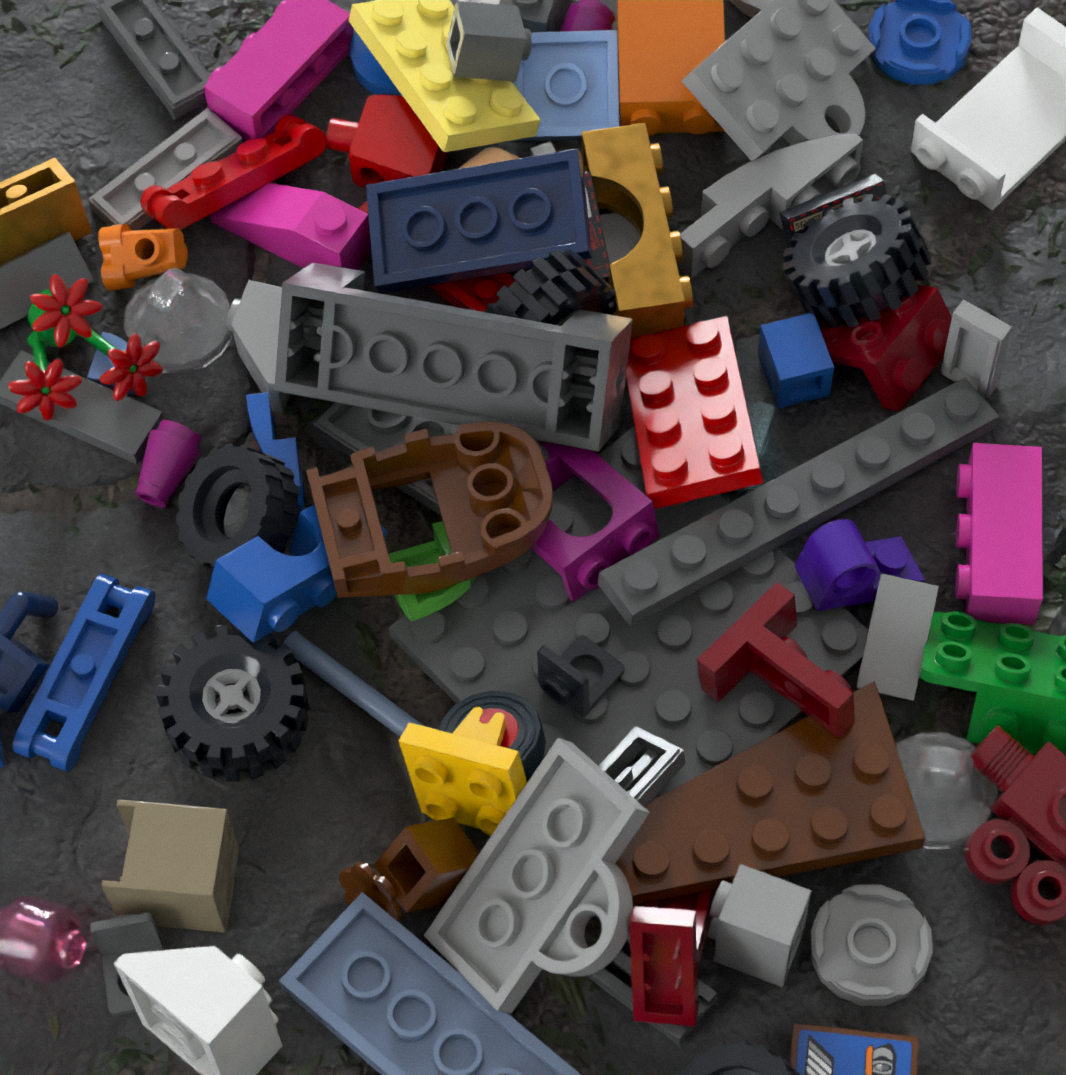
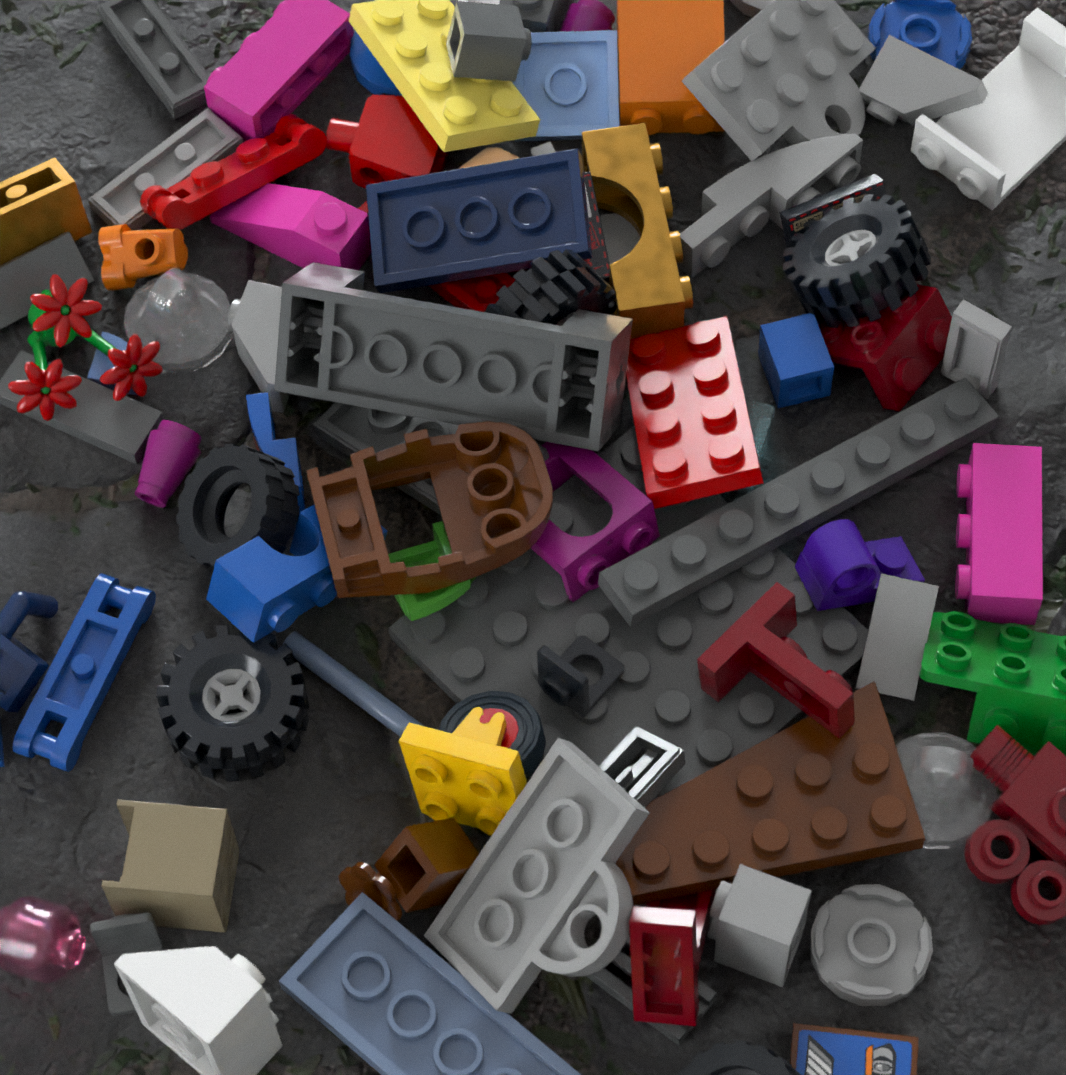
(914, 83): none -> light grey slope

